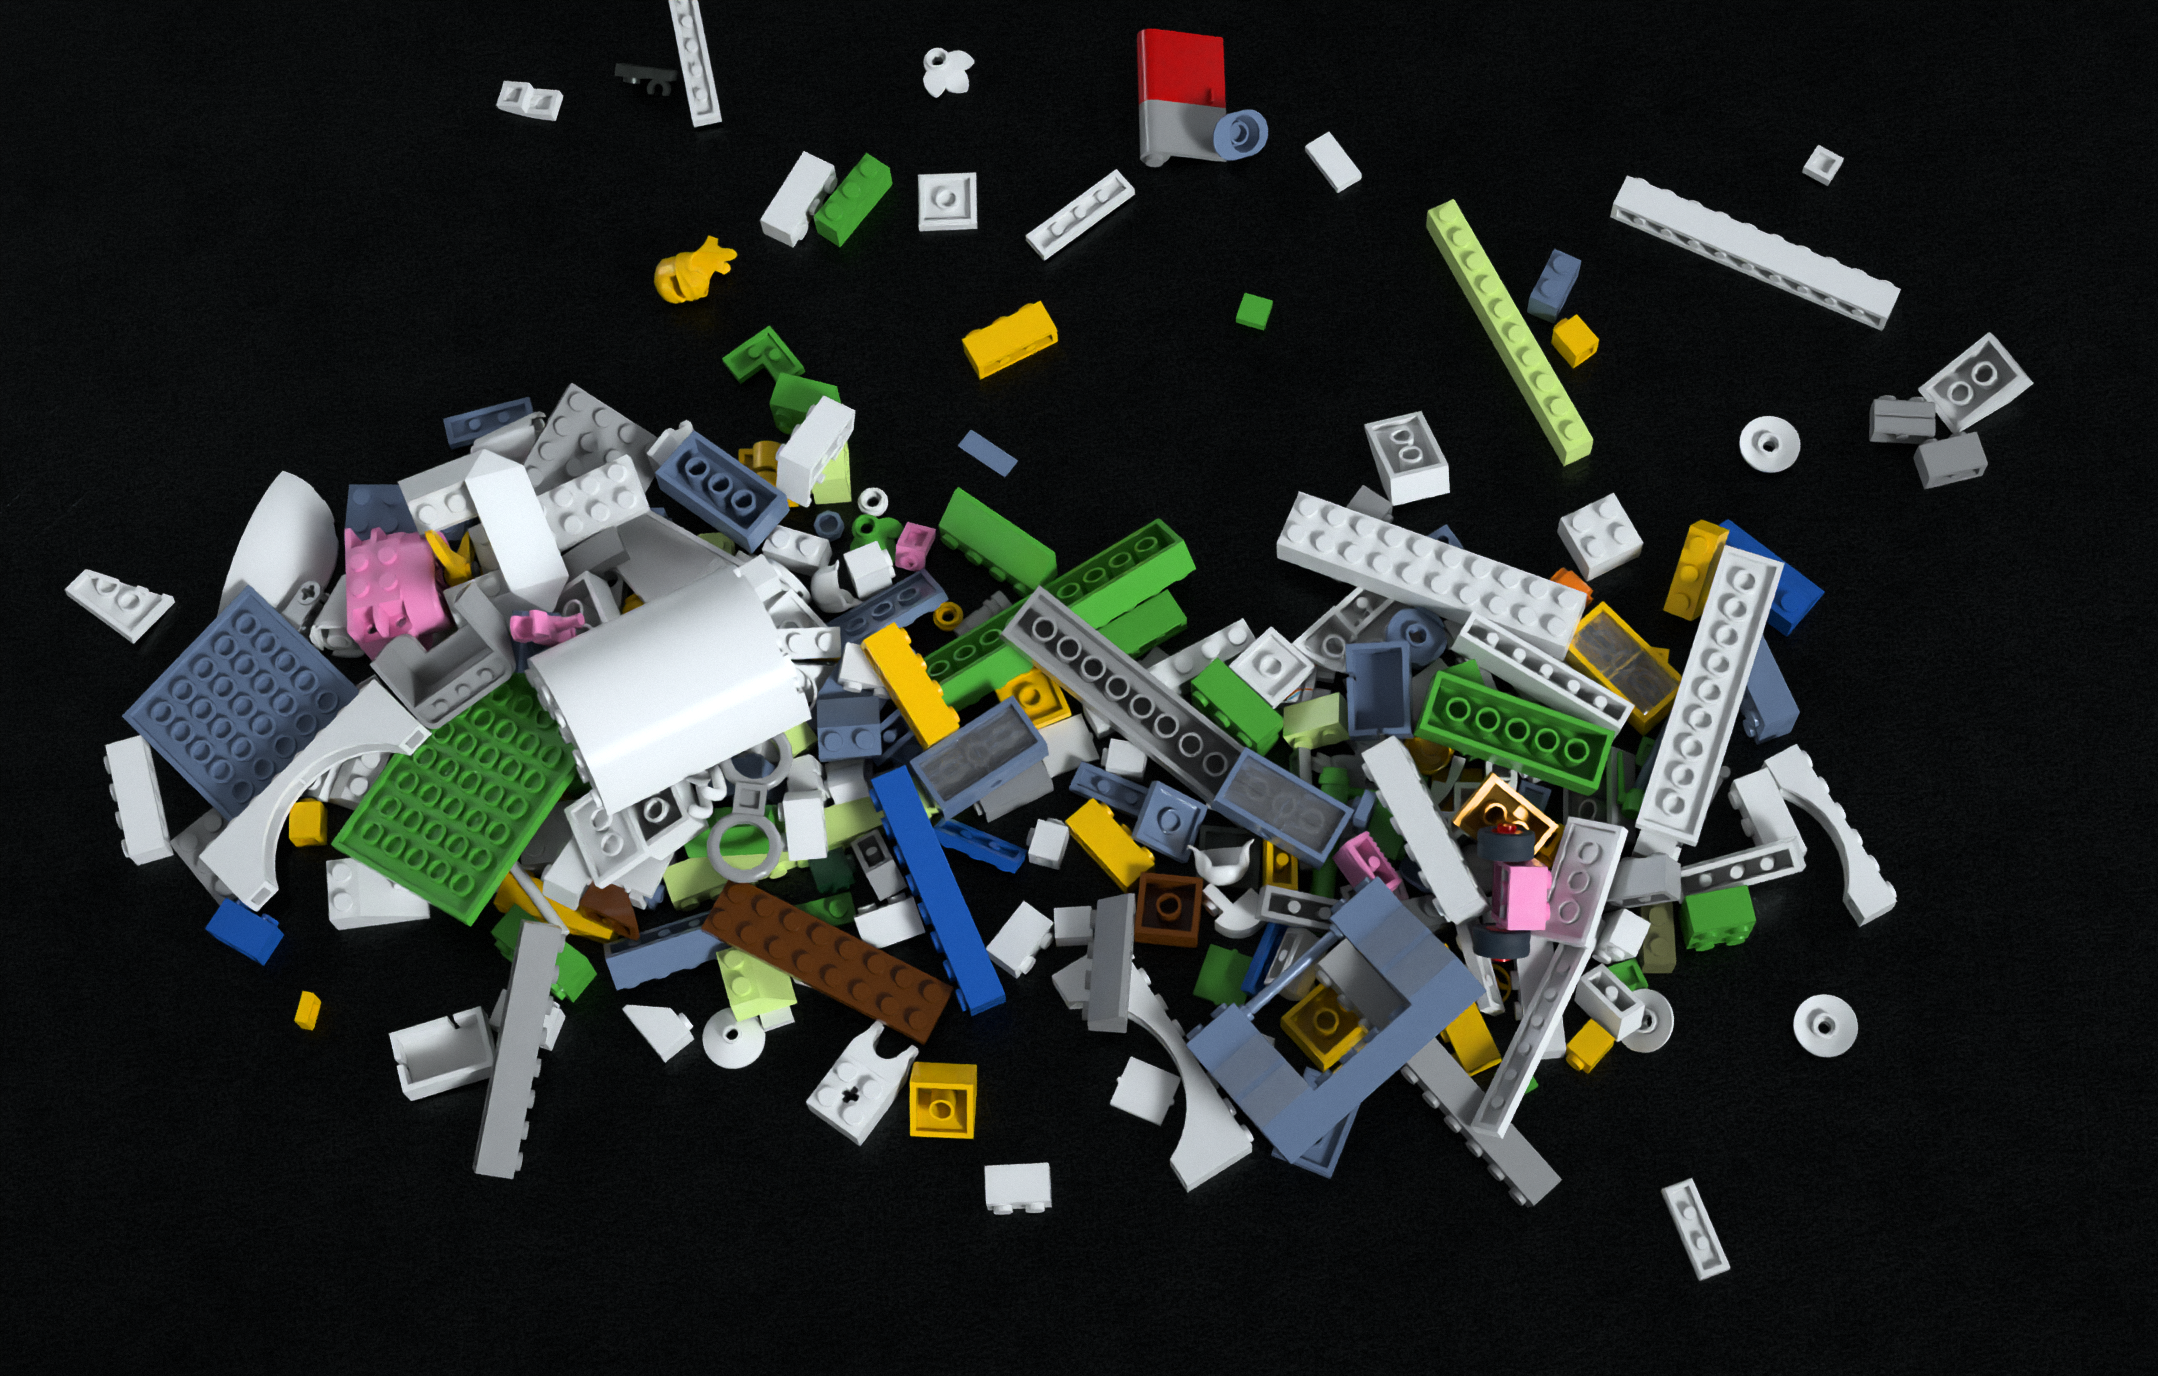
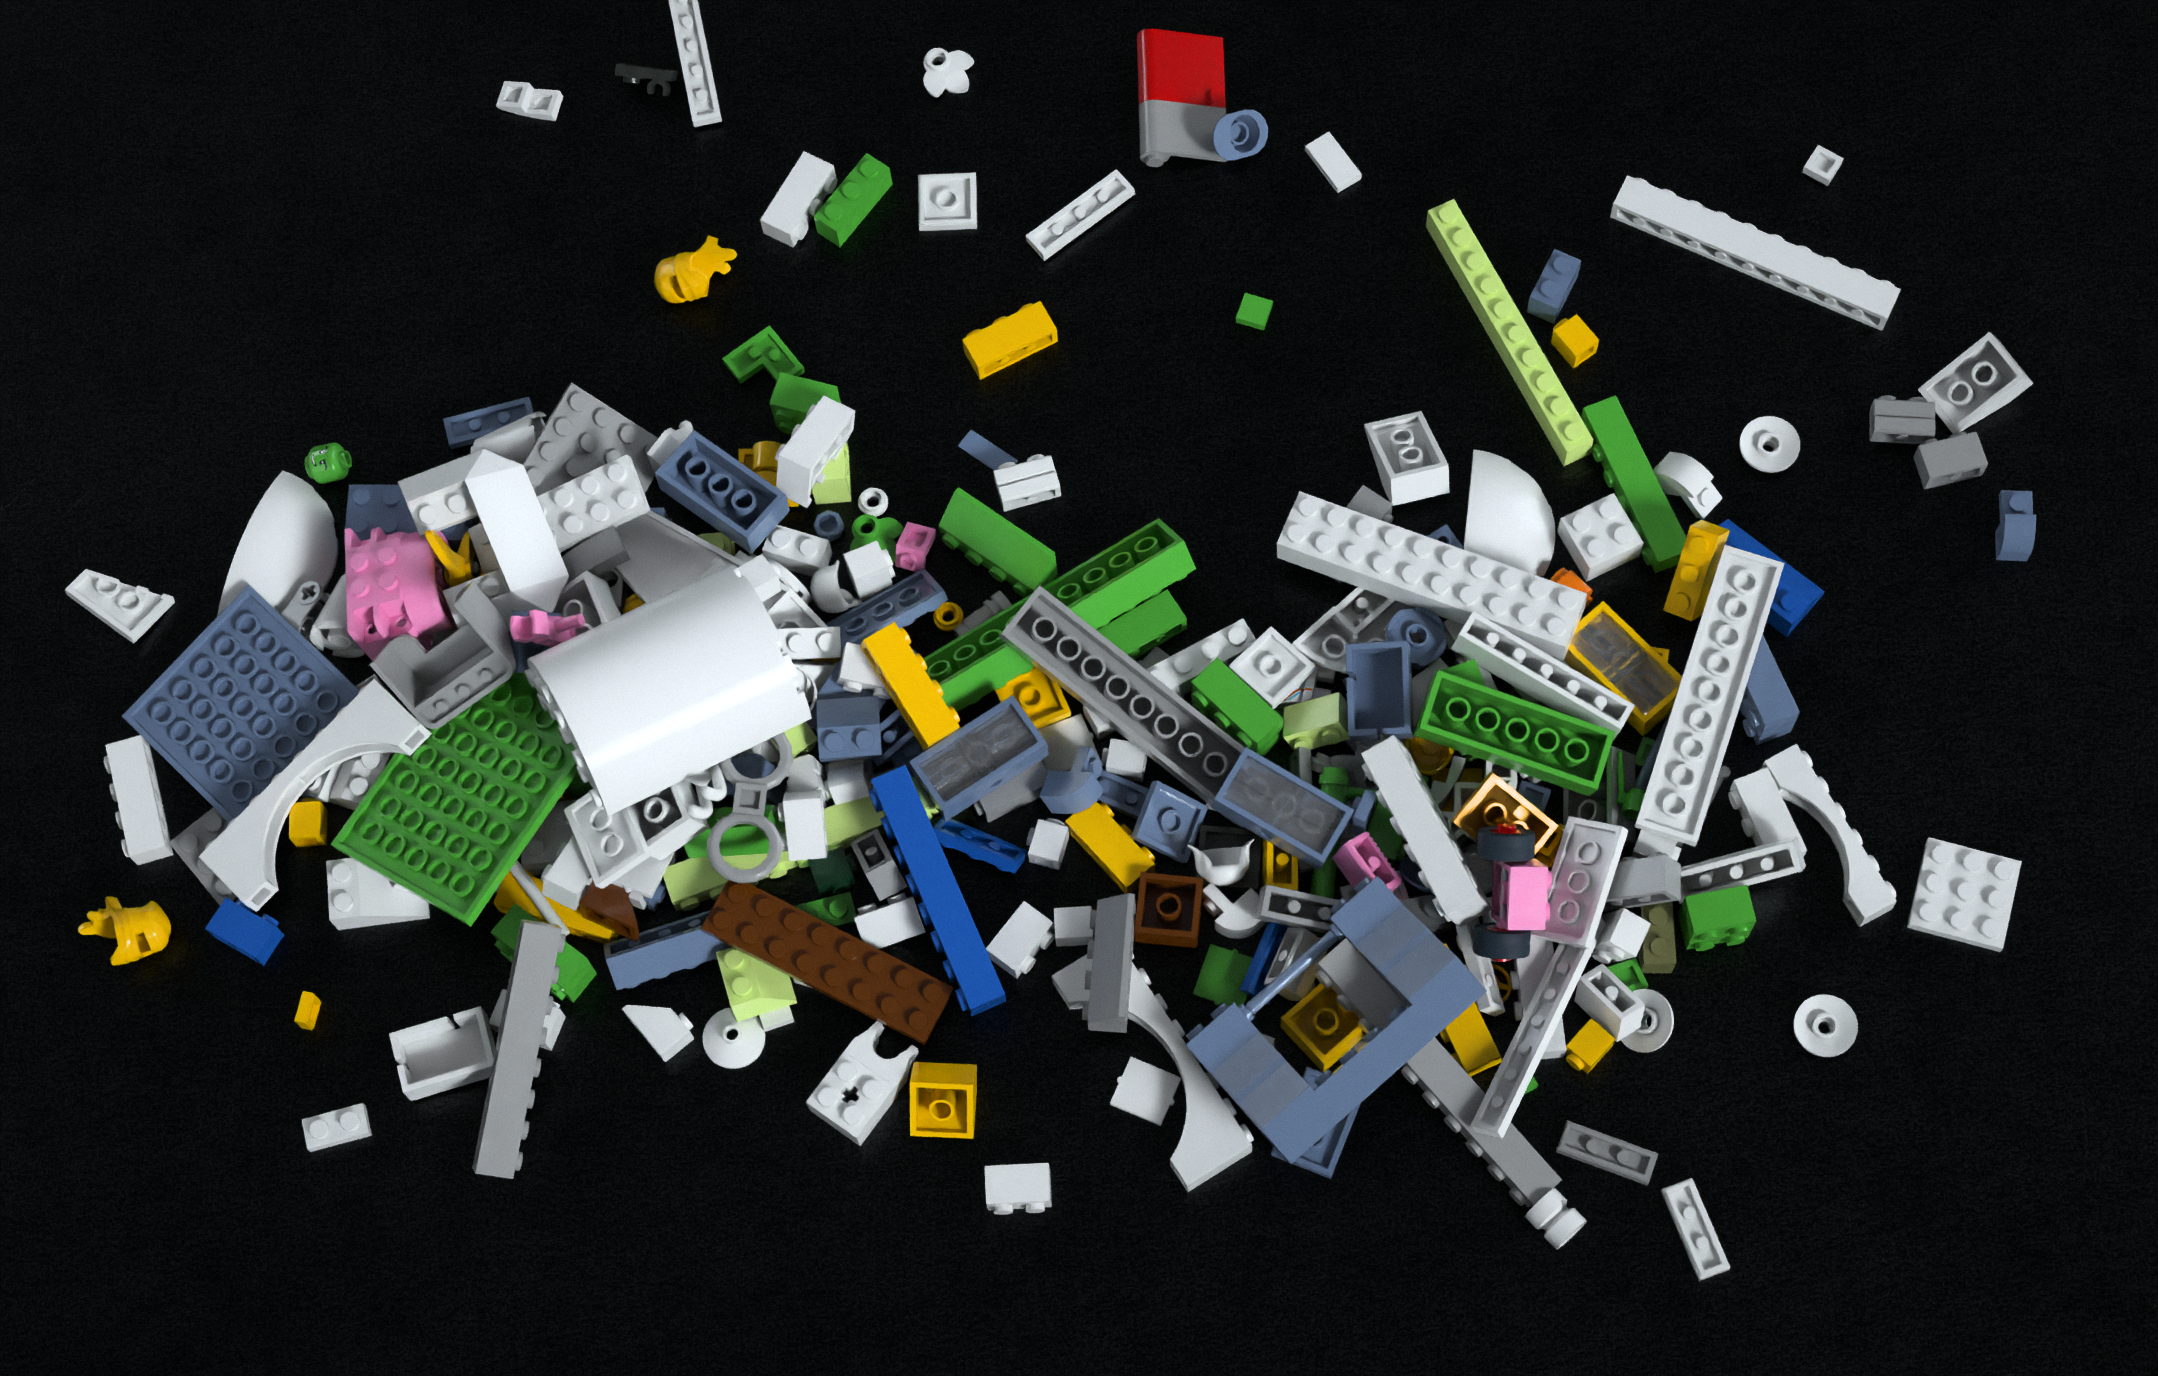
(137, 929): none -> yellow piece
(328, 463): none -> bright green head
(336, 1127): none -> white plate
(1027, 482): none -> white brick
(1075, 789): none -> sand blue brick
(1508, 515): none -> white brick
(1555, 1218): none -> white wheel
(1607, 1152): none -> light grey tile
(1634, 483): none -> bright green brick
(1688, 478): none -> white brick
(1964, 894): none -> white plate
(2017, 526): none -> sand blue brick

